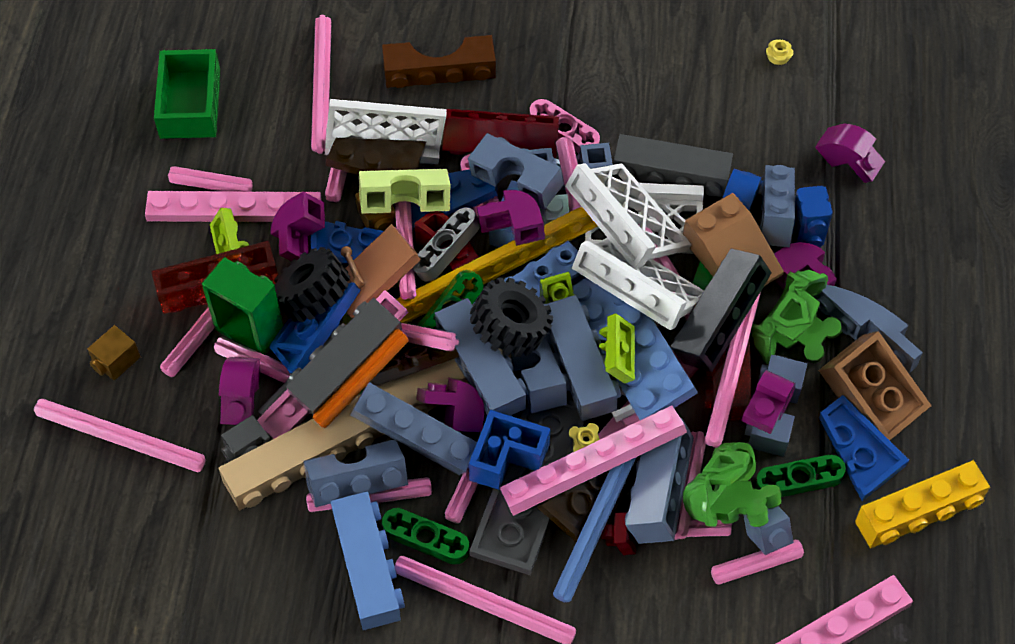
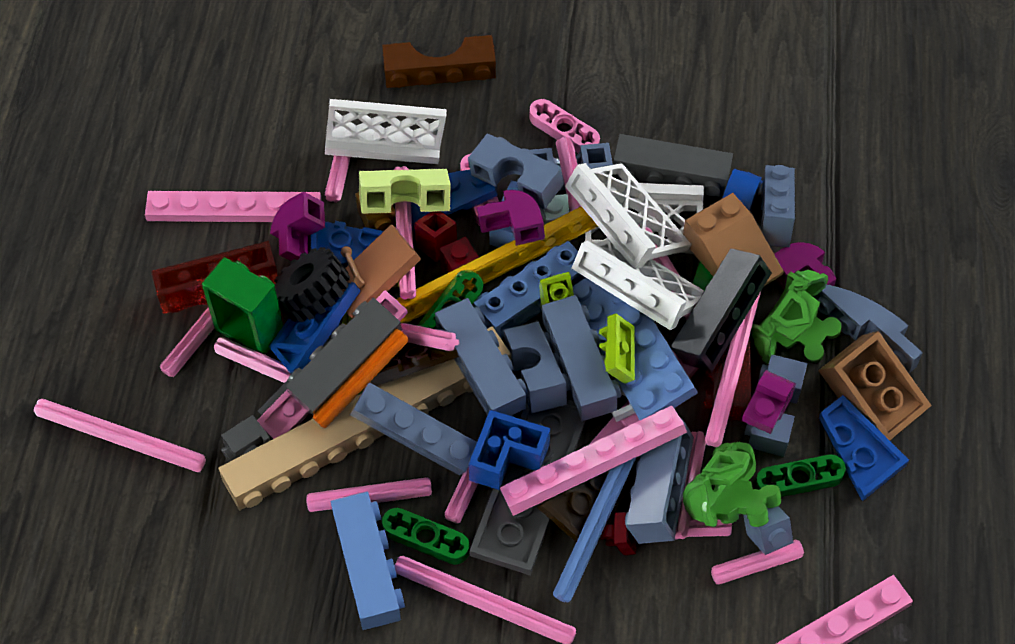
(113, 353): pearl gold brick -> none
(187, 93): green piece -> none
(209, 180): bright pink axle -> none
(224, 231): lime plate -> none
(237, 388): magenta brick -> none
(321, 83): bright pink axle -> none
(374, 154): dark brown wing -> none
(379, 471): sand blue arch -> none
(463, 404): magenta brick -> none
(465, 225): dark grey beam -> none
(467, 128): dark red brick -> none
(523, 306): black tyre -> none
(577, 434): light yellow plate -> none
(779, 52): light yellow plate -> none
(812, 215): blue brick -> none
(853, 146): magenta brick -> none
(922, 504): yellow brick -> none

